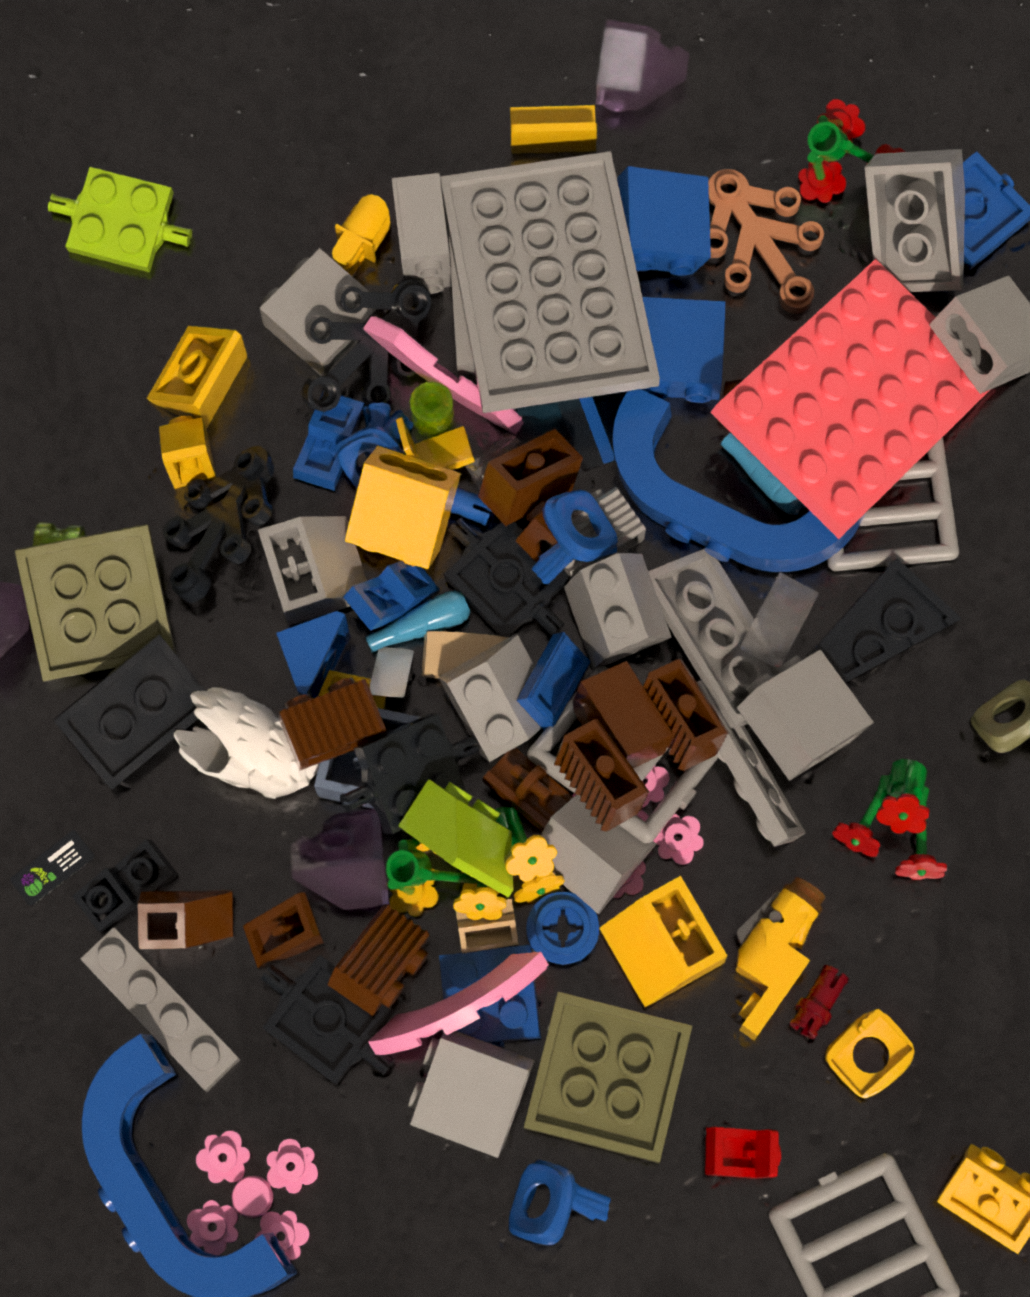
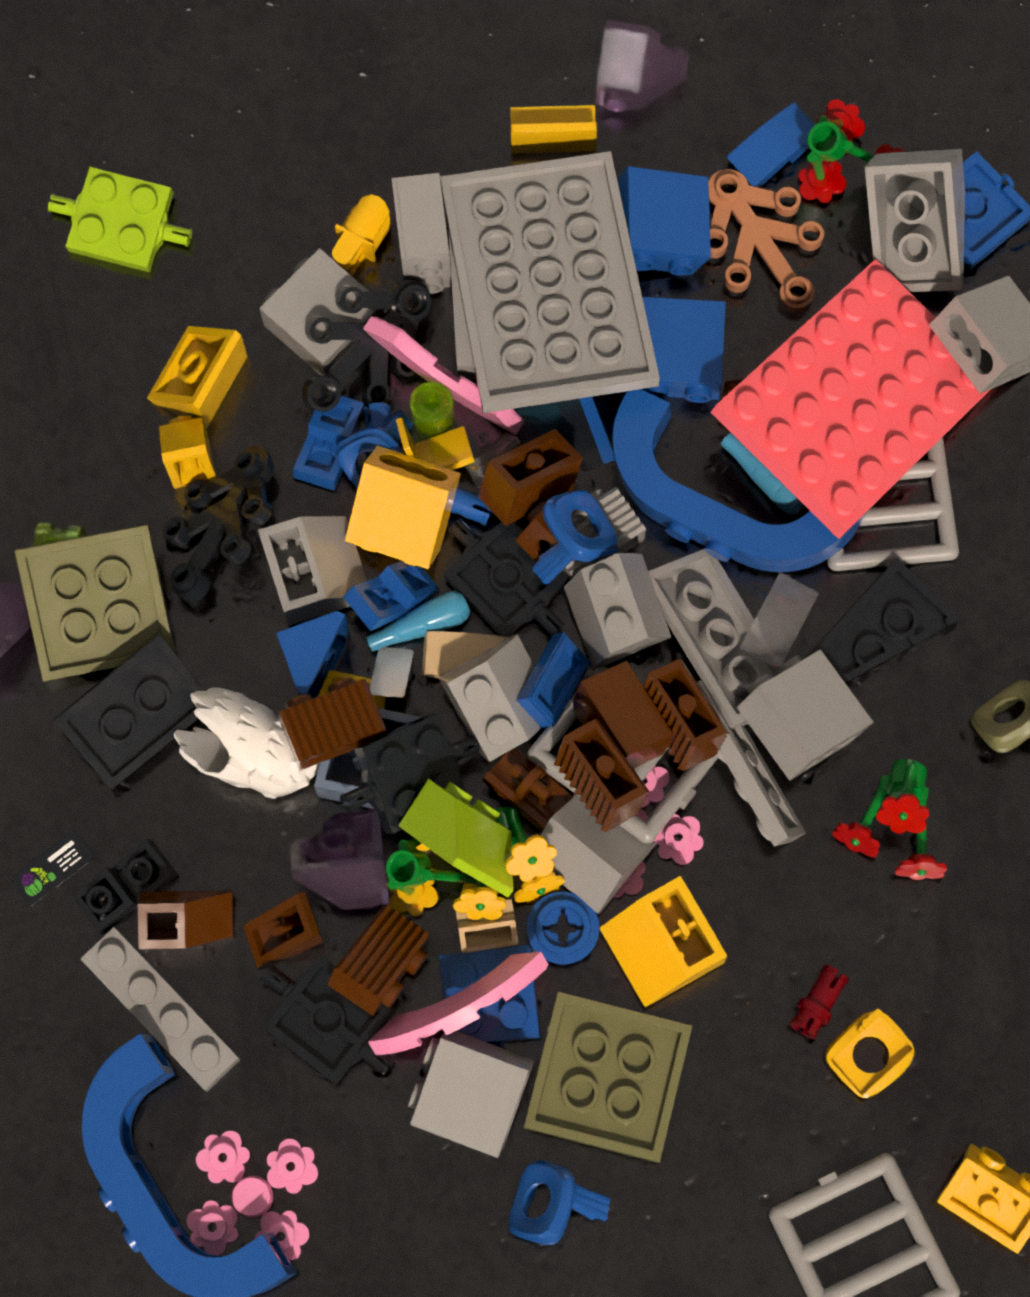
(742, 1153): red bracket -> none
(769, 946): yellow plate -> none
(773, 145): none -> blue slope

